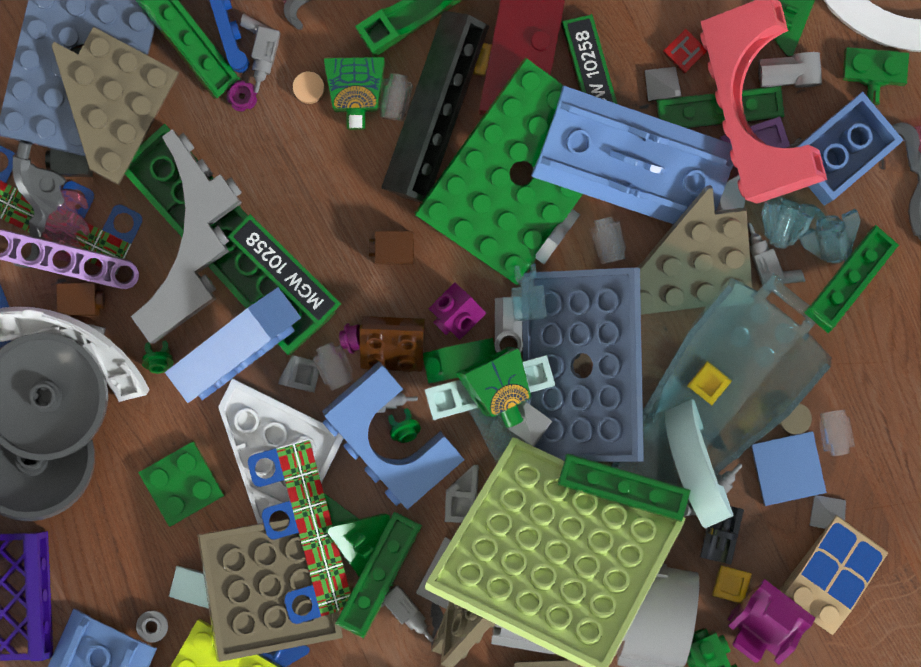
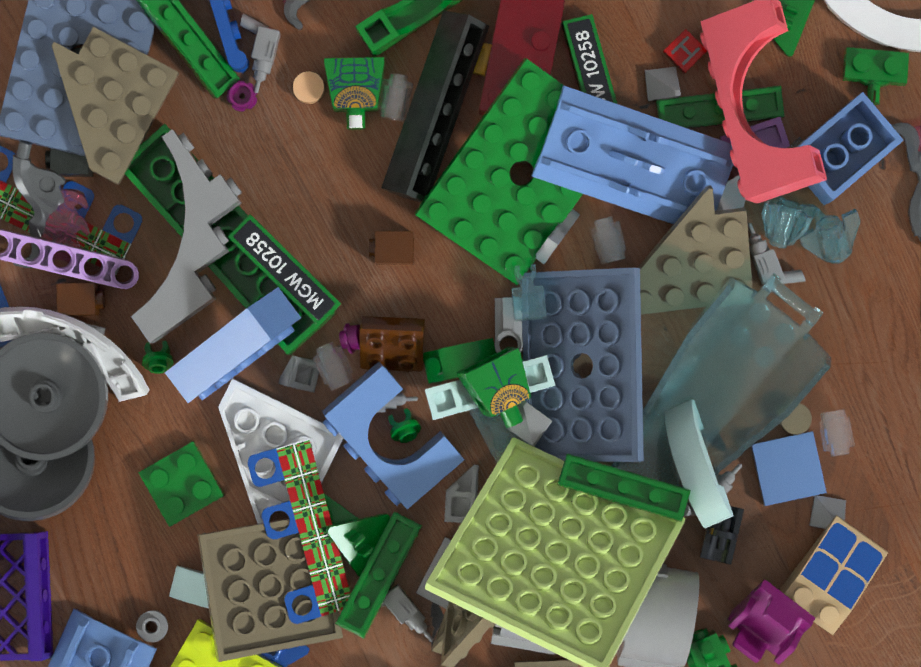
(456, 311): magenta brick -> none
(709, 383): yellow tile -> none
(731, 584): yellow tile -> none
(799, 70): light grey piece -> none
(851, 279): green tile -> none

